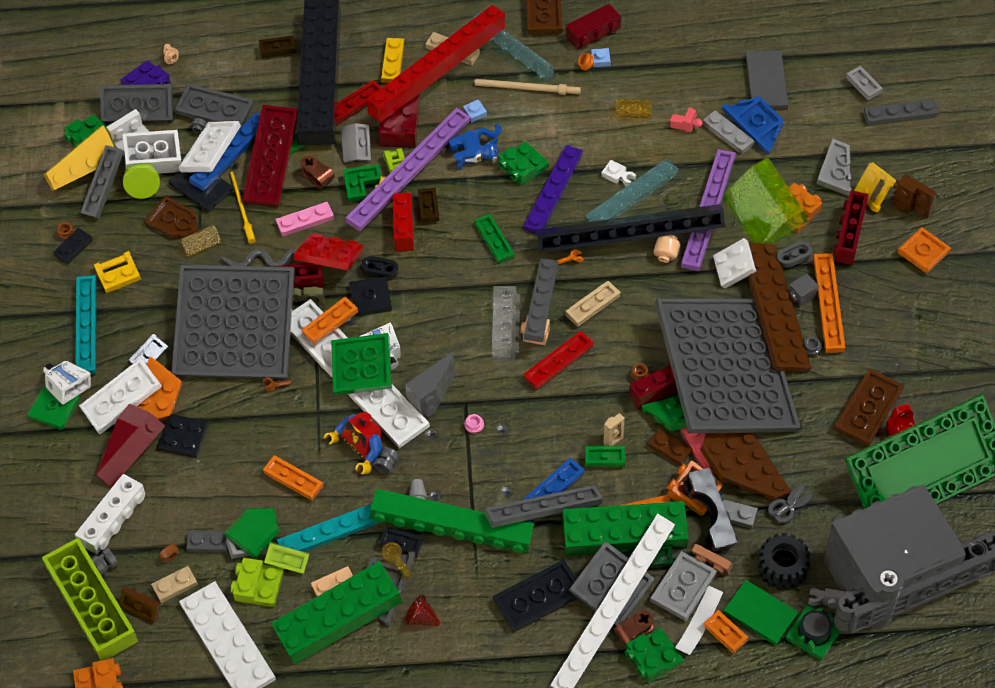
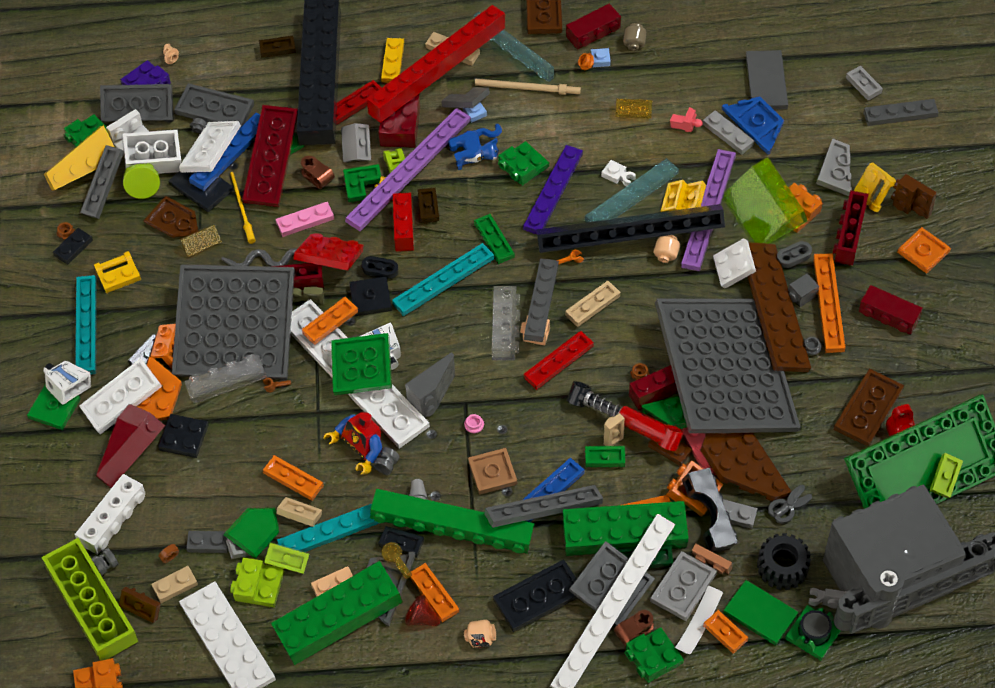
(164, 344): none -> orange bracket
(225, 379): none -> clear brick
(299, 511): none -> tan plate
(434, 591): none -> orange plate
(443, 279): none -> teal plate
(466, 100): none -> dark grey tile
(480, 633): none -> light nougat head
(492, 471): none -> medium nougat plate
(634, 36): none -> dark tan head
(666, 435): none -> piece
(683, 195): none -> yellow slope
(890, 309): none -> dark red brick
(946, 475): none -> lime plate

